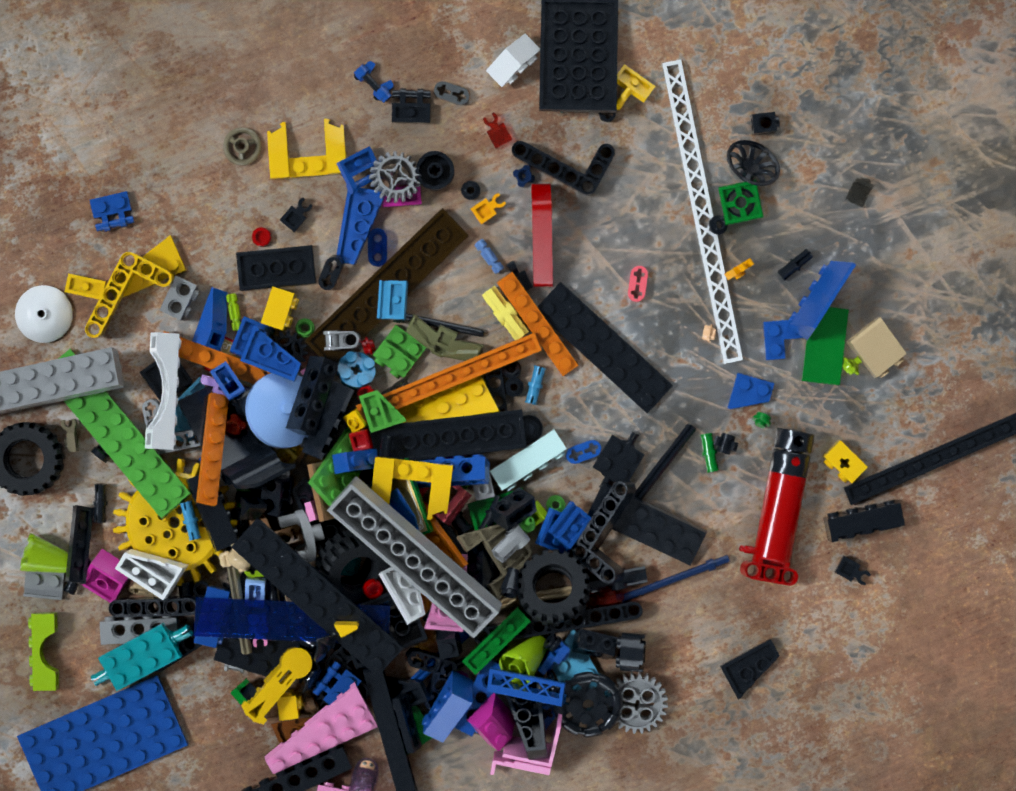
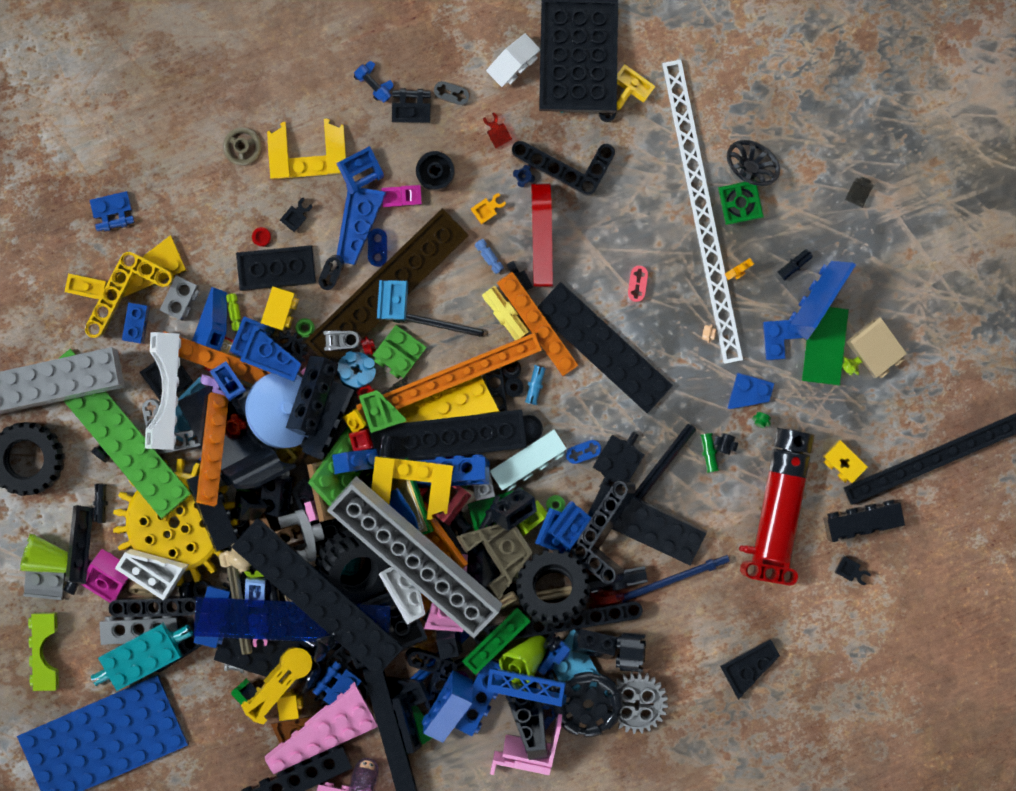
(57, 314): white dish -> none
(71, 440): dark tan plate -> none
(135, 323): none -> blue brick
(190, 520): dark azure pin -> none
(311, 705): light nougat plate -> none
(345, 627): yellow slope -> none
(373, 588): red tile -> none
(388, 174): light grey gear -> none
(442, 341): olive plate -> none
(466, 195): black plate -> none
(493, 722): dark pink slope -> none
(510, 585): black cone -> none
(513, 540): light grey piece -> none
(528, 524): bright green tile -> none
(713, 227): black plate -> none
(756, 125): black brick -> none

